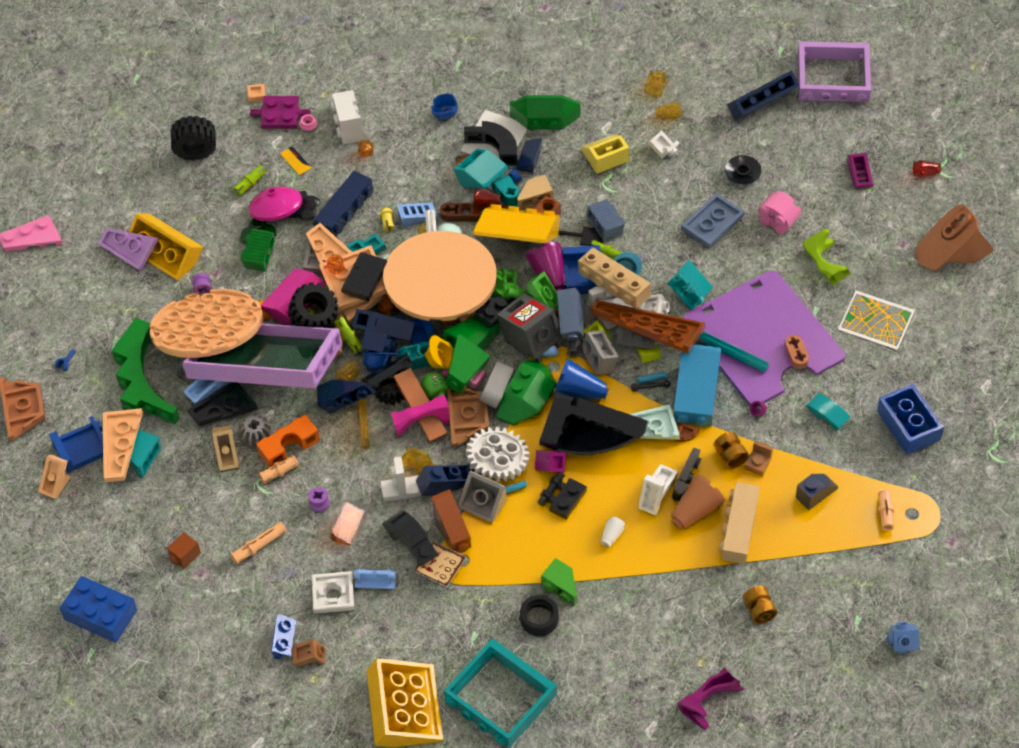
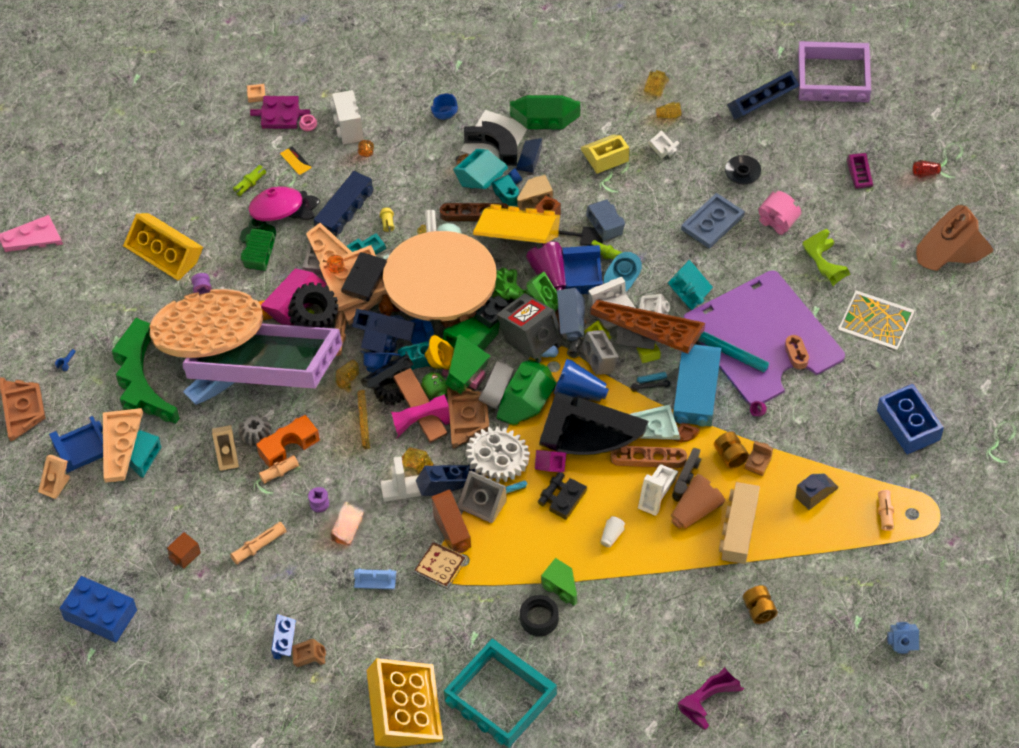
(129, 246): lavender wing -> none
(193, 138): black tyre -> none
(223, 404): black wing -> none
(324, 583): white piece -> none
(340, 393): dark blue slope -> none
(348, 334): lime pin -> none
(410, 219): light blue slope -> none
(411, 533): black arch -> none
(485, 197): clear red cone -> none
(614, 278): tan brick -> none
(648, 460): none -> nougat beam
(824, 407): teal slope -> none

